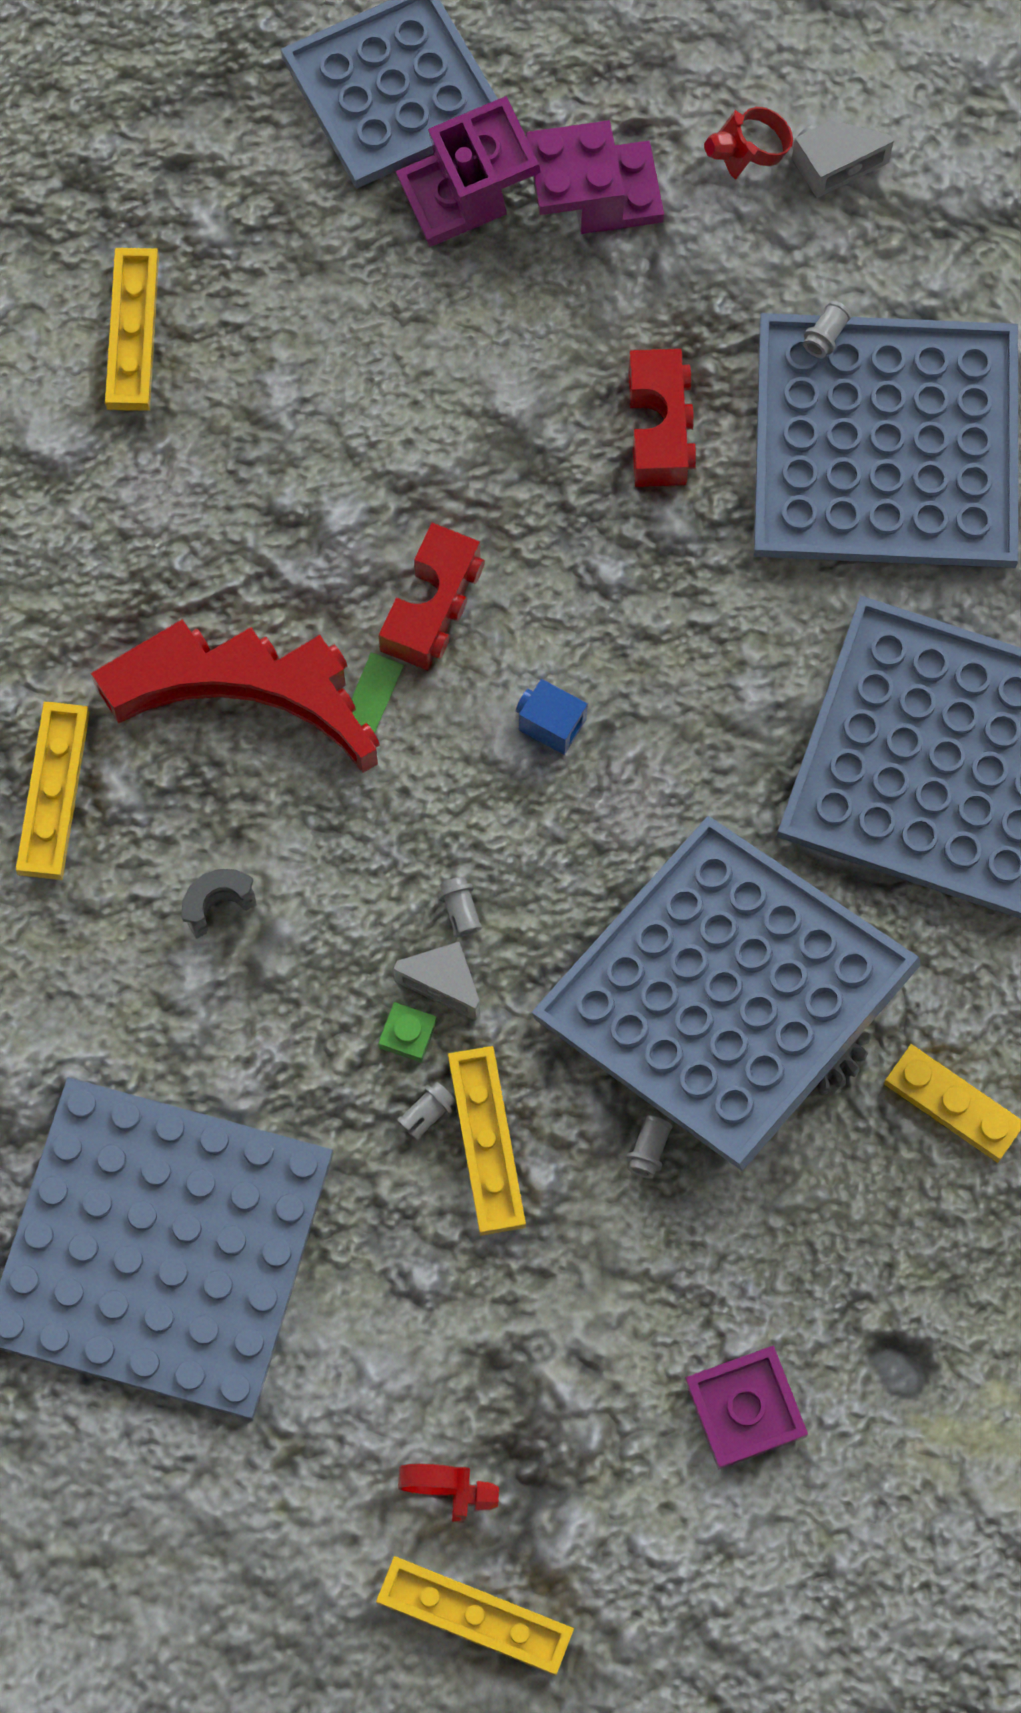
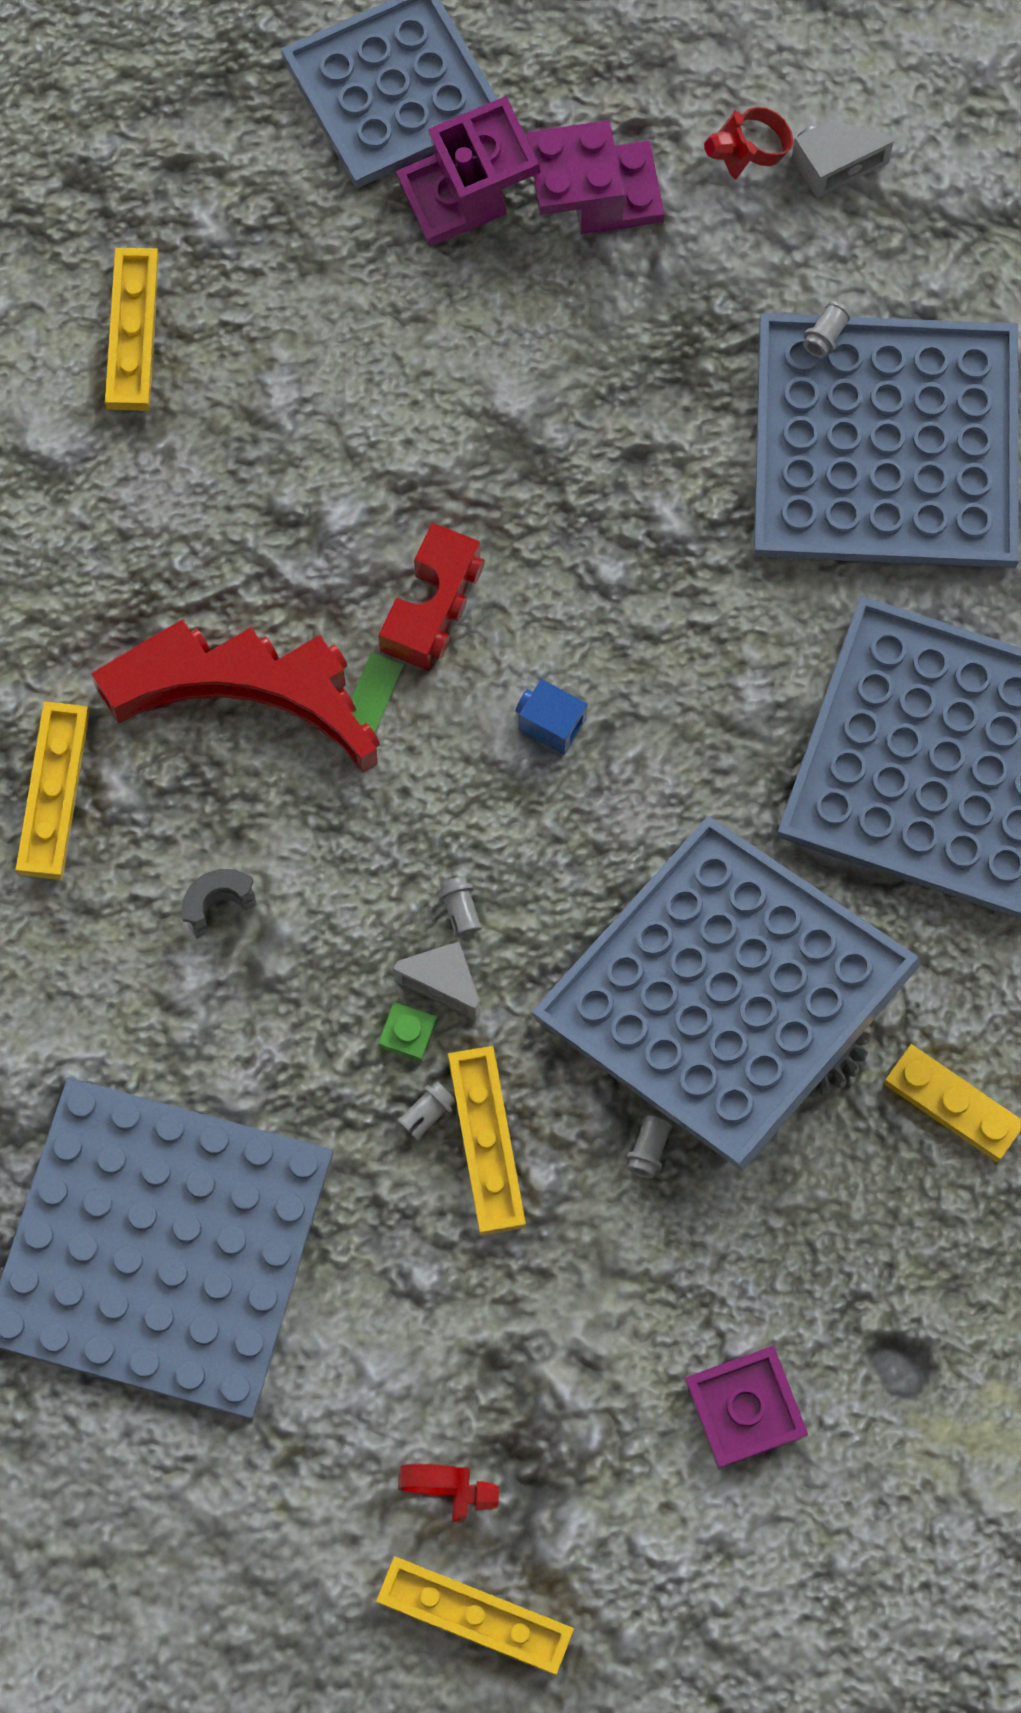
(659, 384): red arch -> none

